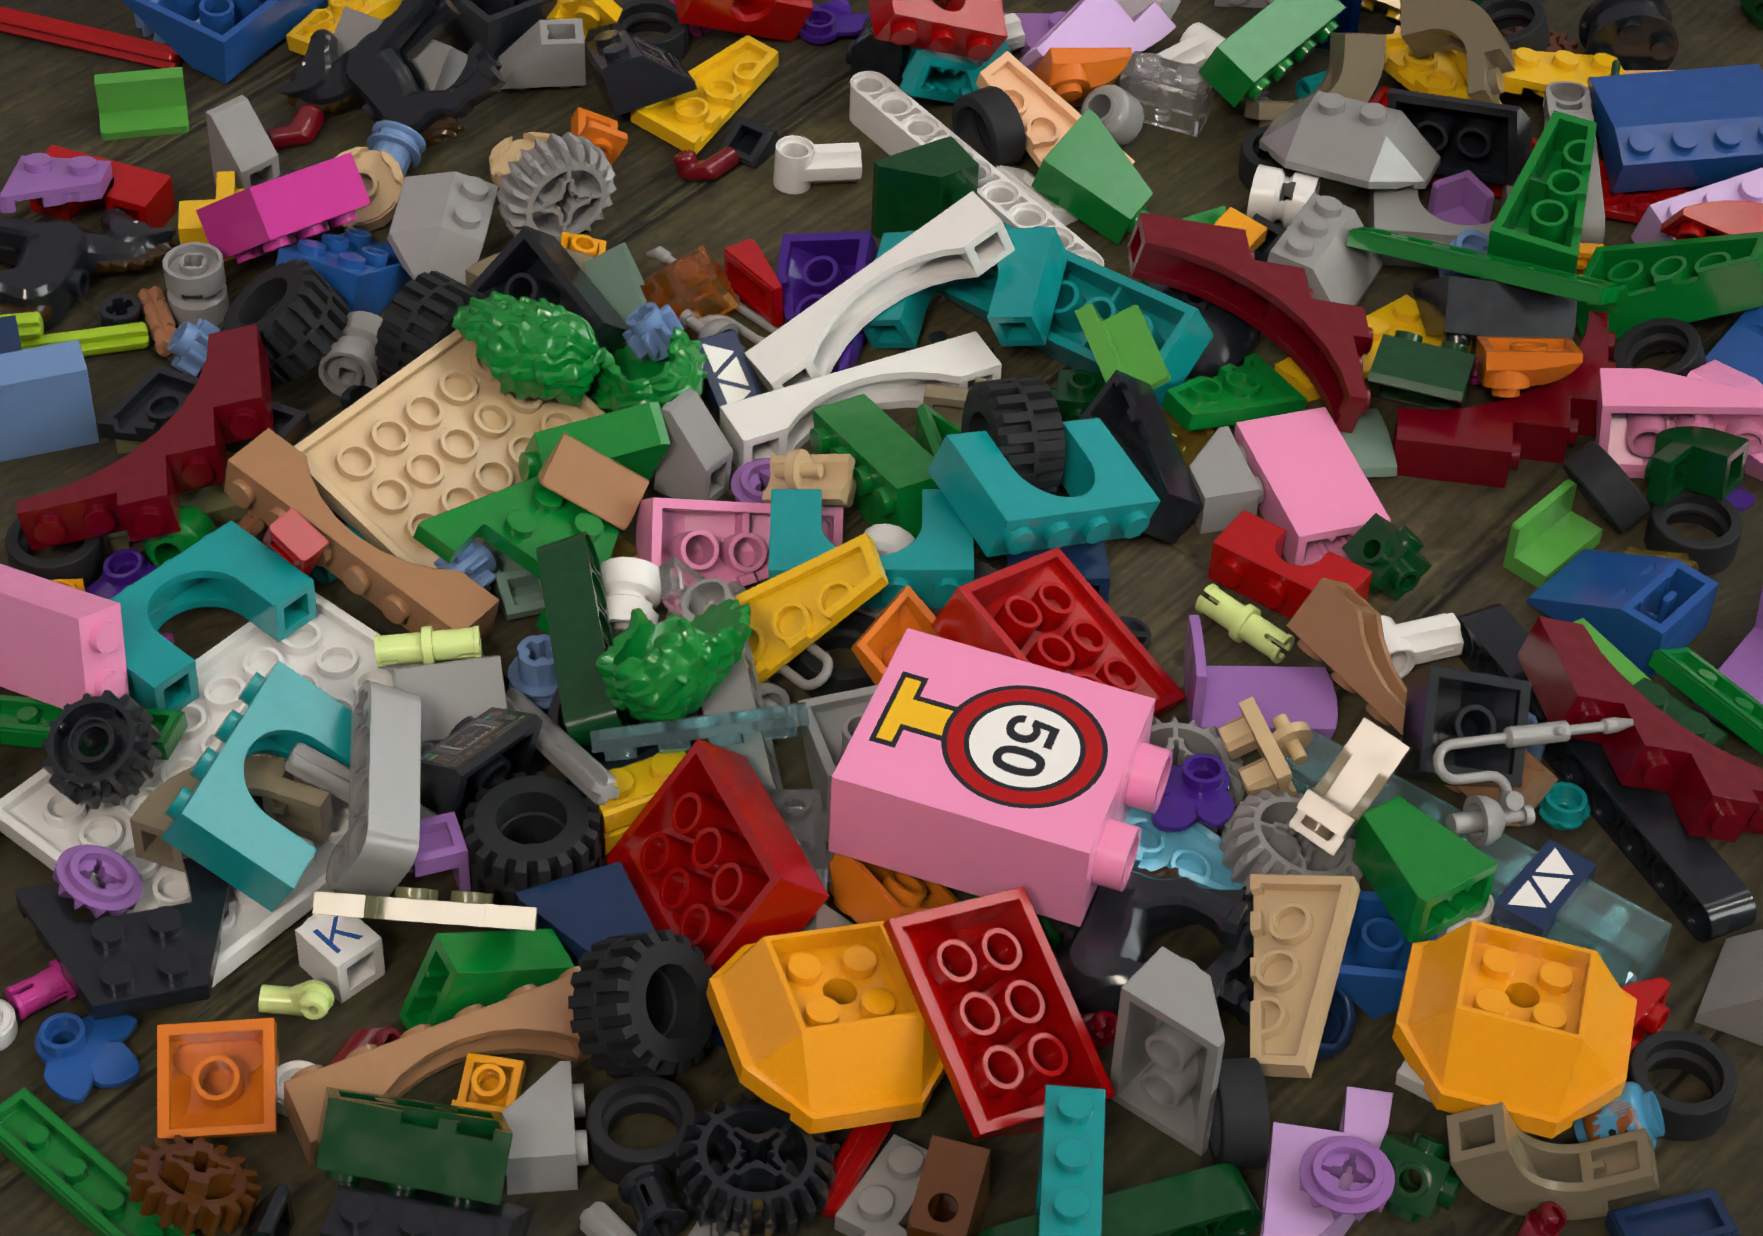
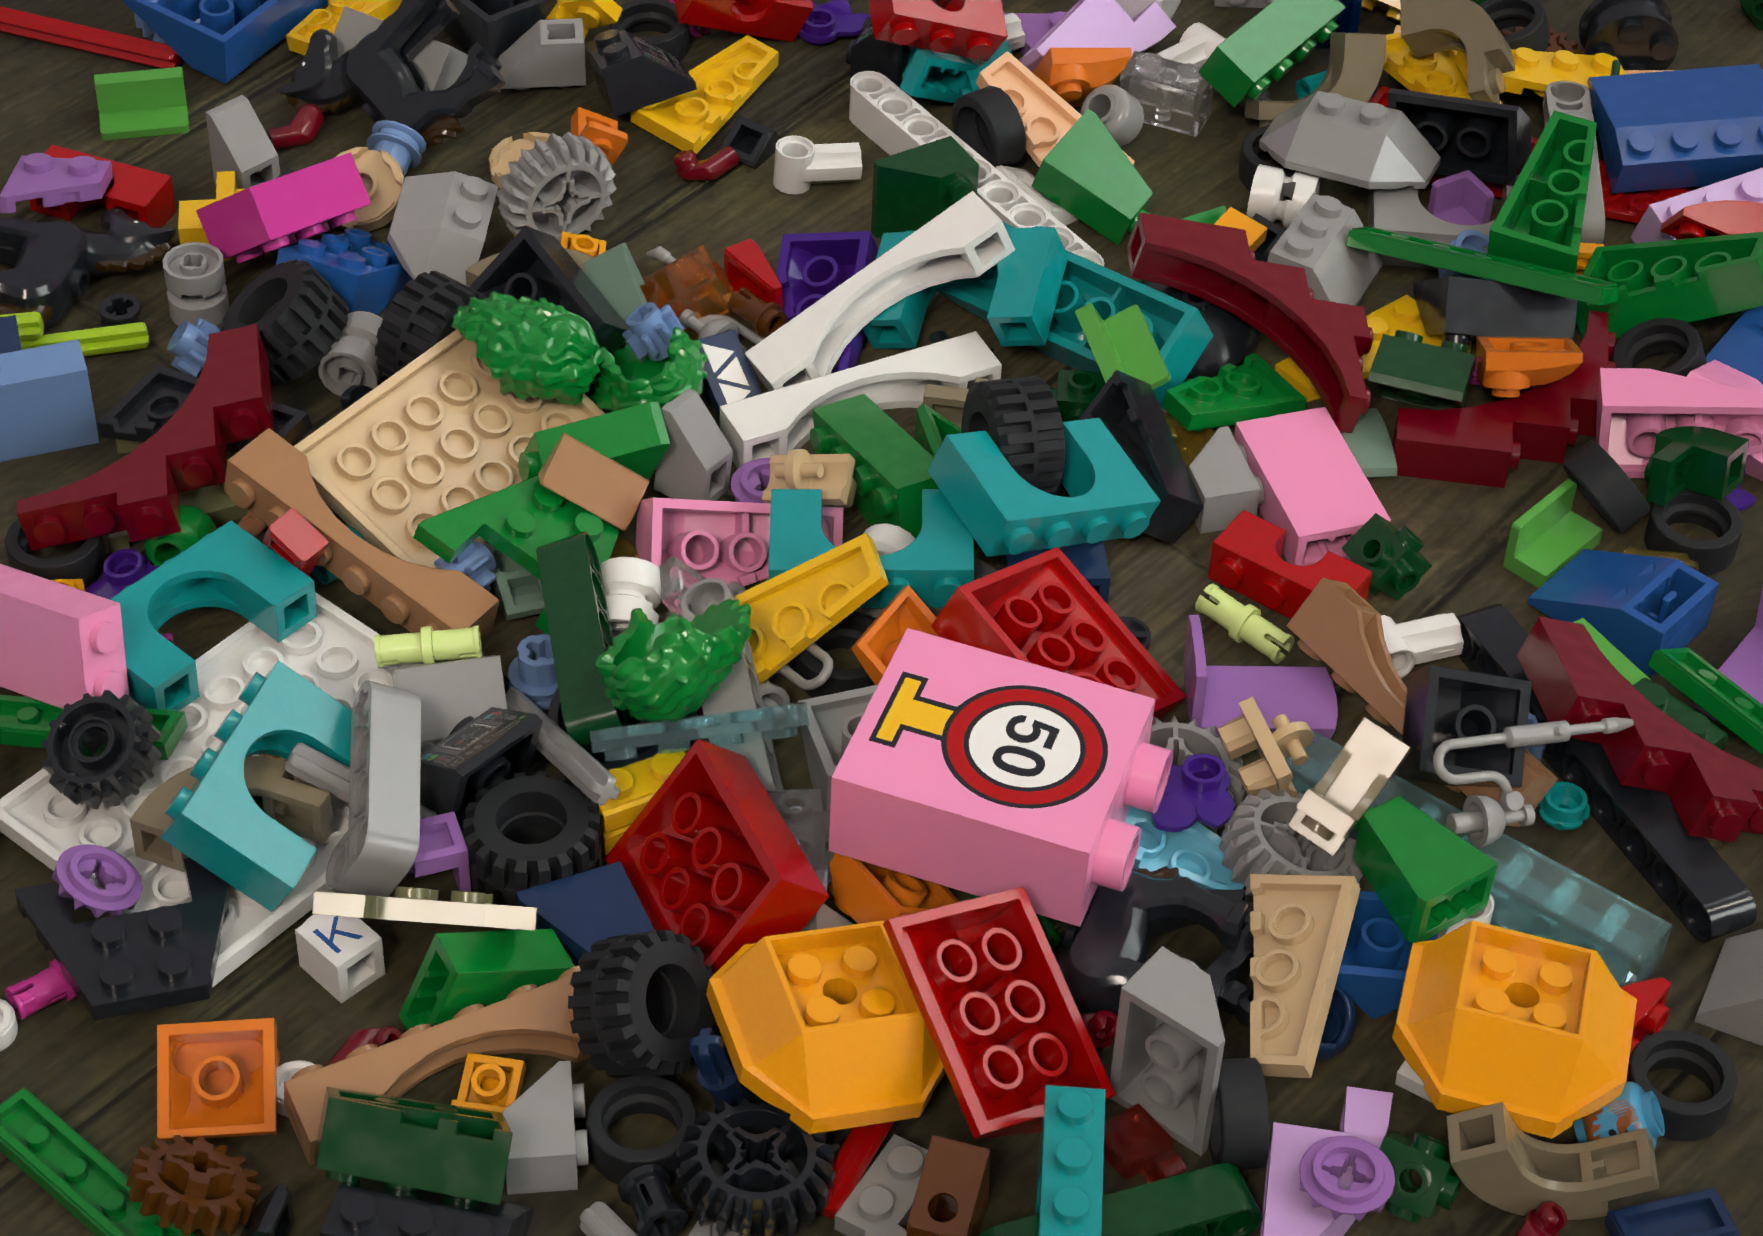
(91, 1054): blue plate -> none
(158, 318): nougat axle -> none
(305, 999): yellowish green arm -> none
(716, 1069): none -> dark blue axle
(761, 315): none -> reddish brown pin
(1140, 1145): none -> clear red plate
(1544, 889): dark blue tile -> none

